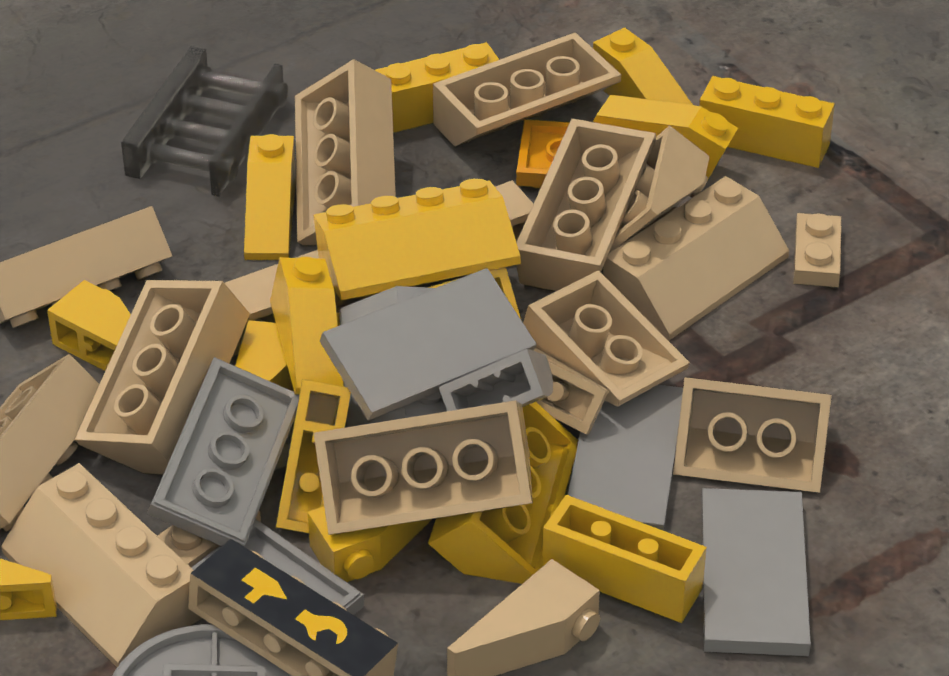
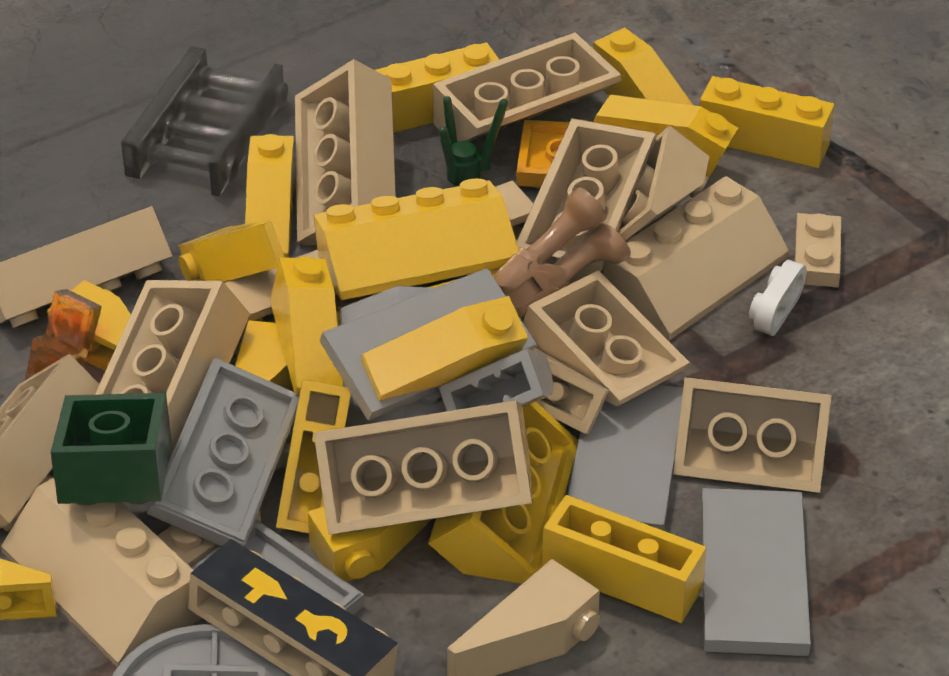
(68, 331): none -> clear orange slope
(111, 448): none -> dark green brick
(231, 253): none -> yellow slope
(445, 349): none -> yellow slope
(462, 157): none -> dark green plant
(529, 277): none -> medium nougat piece
(779, 298): none -> white plate

